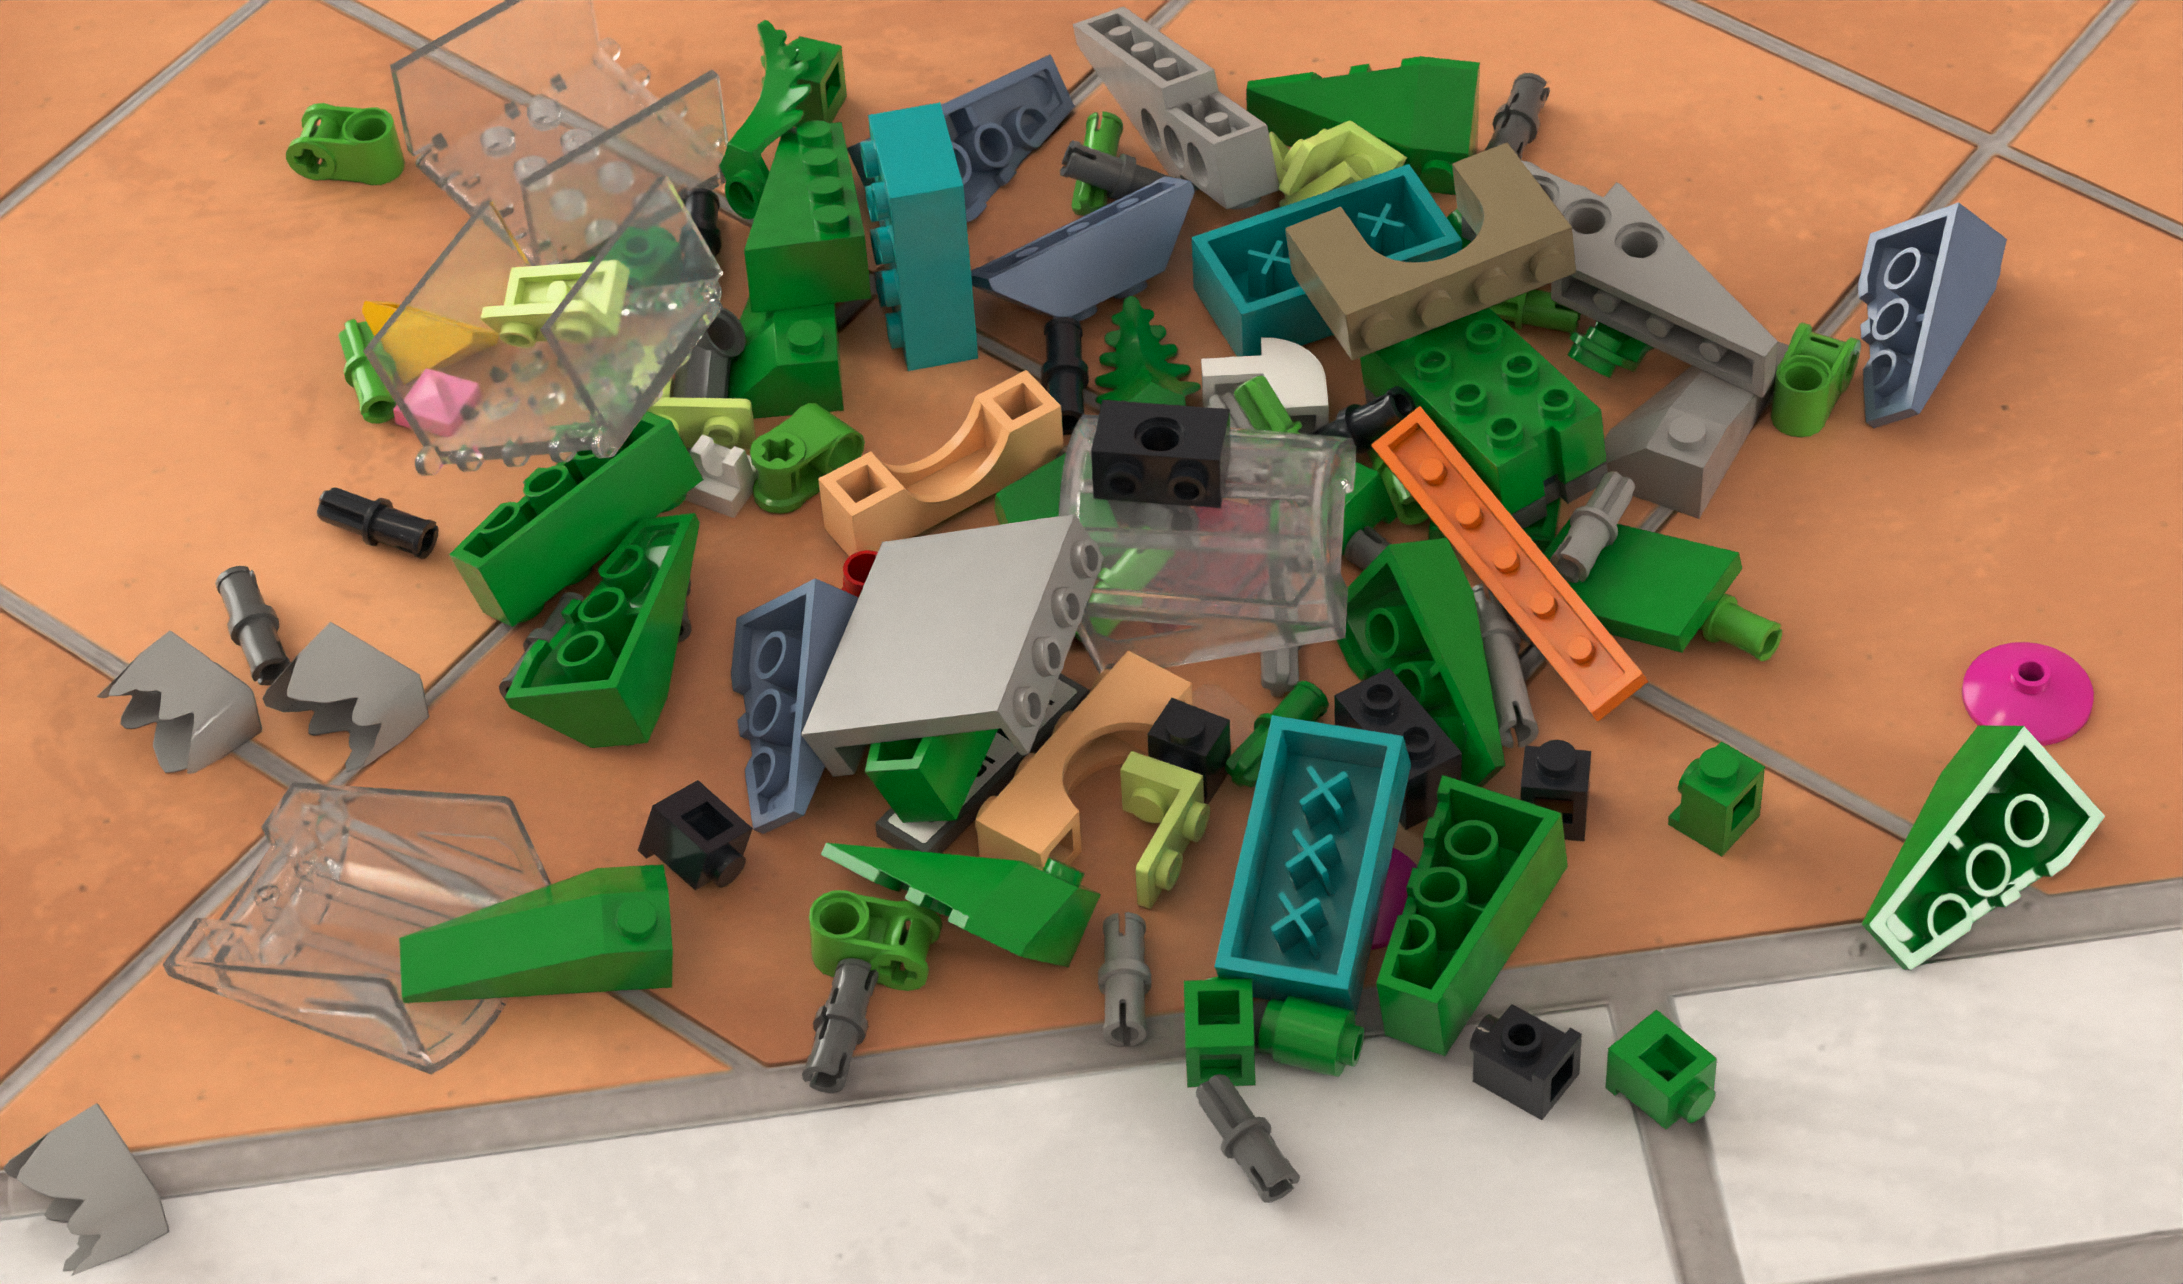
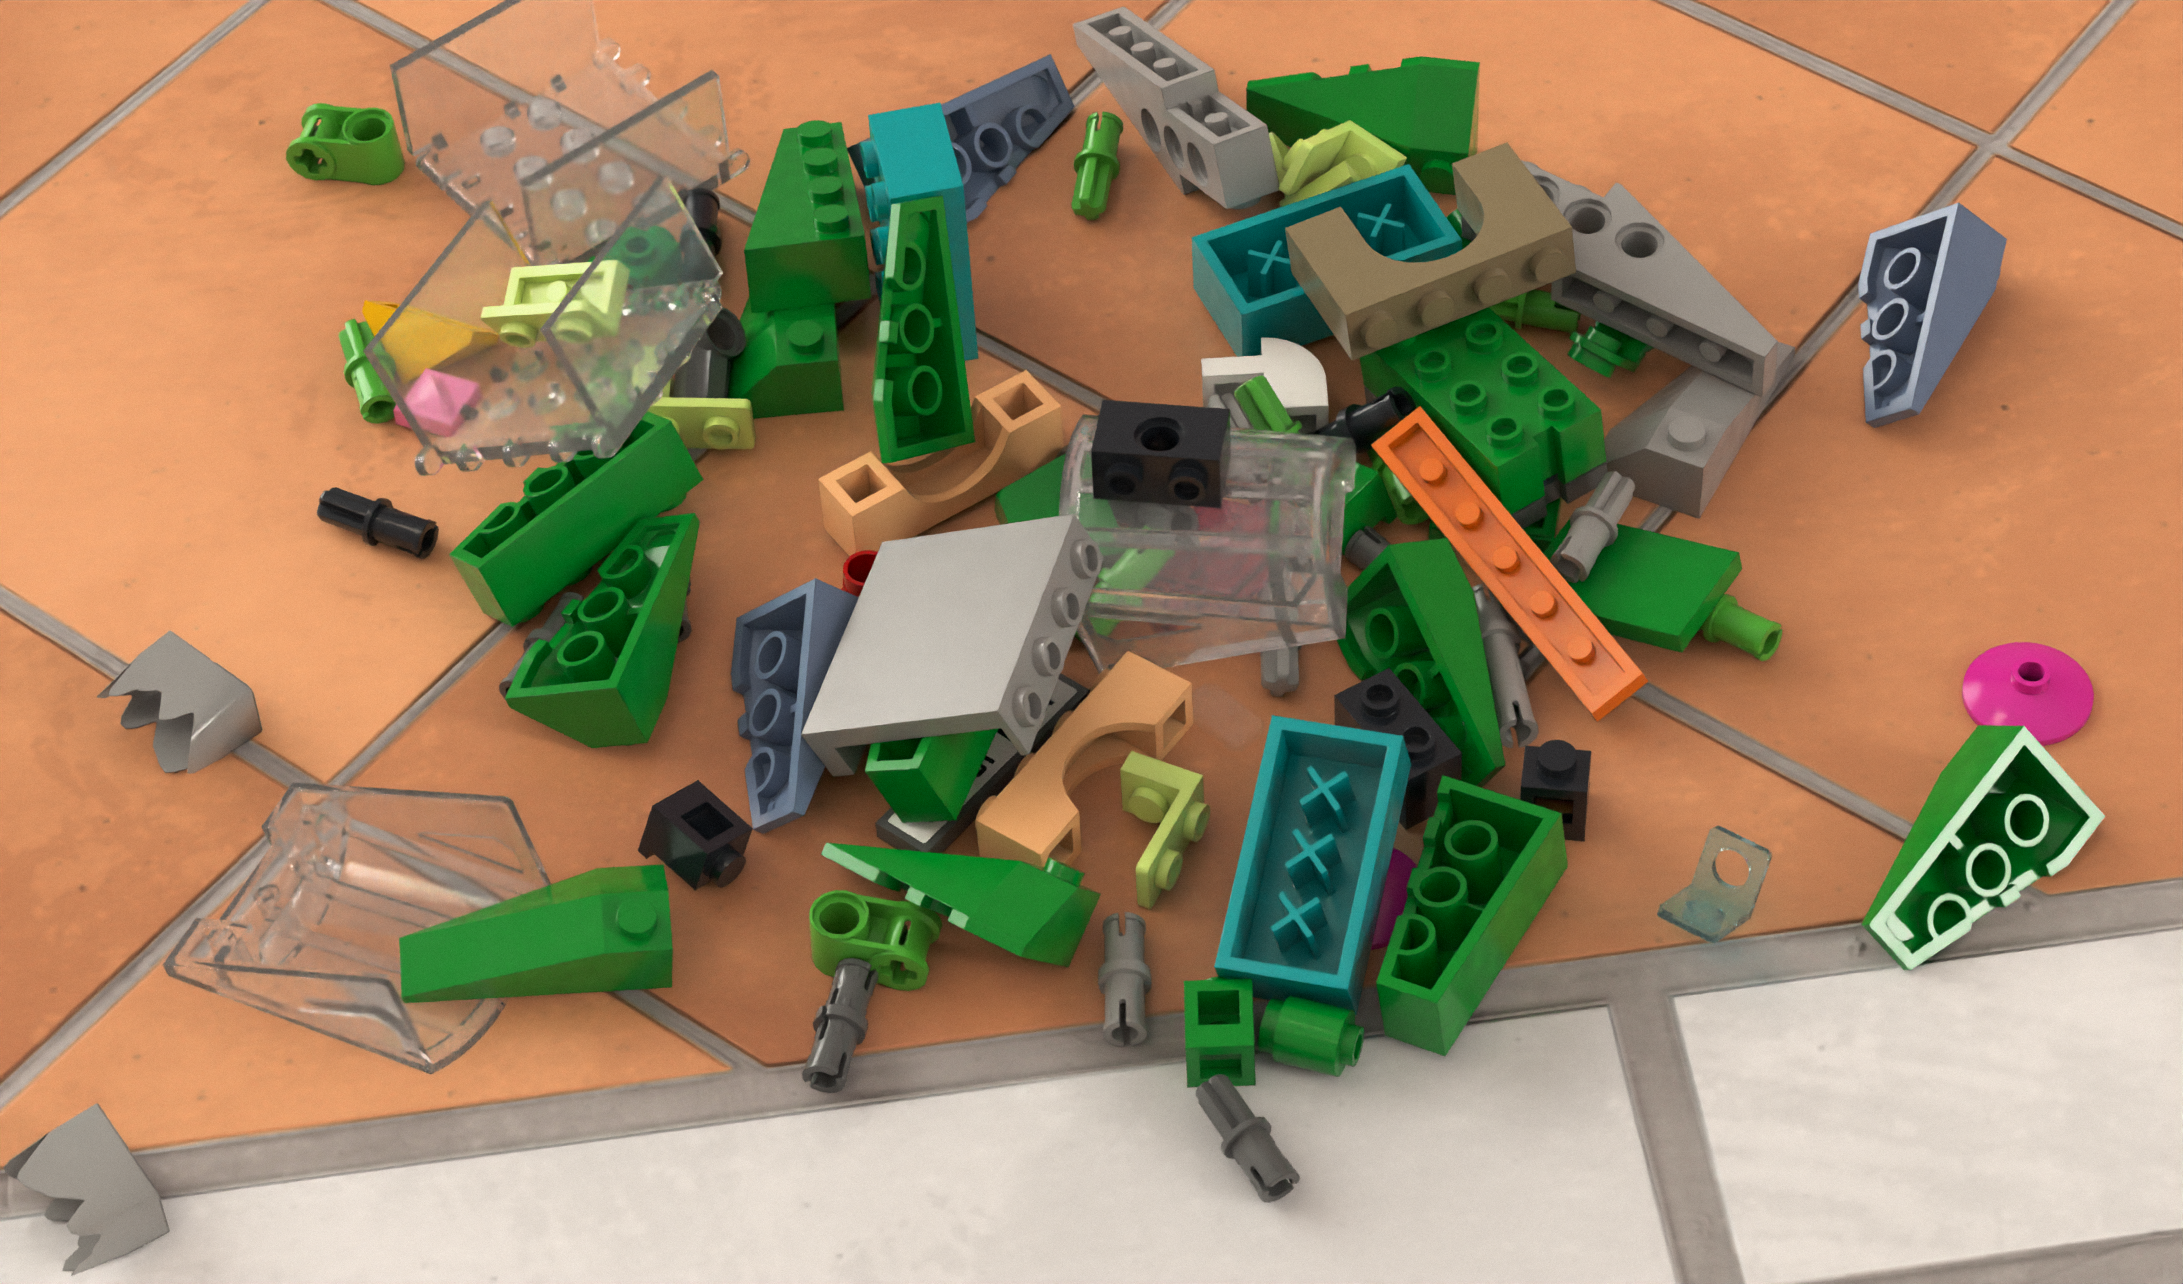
(252, 624): dark grey pin -> none
(351, 691): light grey piece -> none
(726, 477): white tile -> none
(768, 121): green plant -> none
(798, 455): bright green piece -> none
(826, 79): green brick -> none
(919, 353): none -> green wedge
(1065, 372): black pin -> none
(1093, 256): sand blue wedge -> none
(1114, 174): dark grey pin -> none
(1141, 361): green plant -> none
(1193, 742): black brick -> none
(1302, 703): green axle -> none
(1518, 118): dark grey pin -> none
(1525, 1059): black brick -> none
(1662, 1071): green brick -> none
(1711, 905): none -> clear light blue bracket
(1719, 798): green brick -> none
(1811, 380): bright green piece -> none

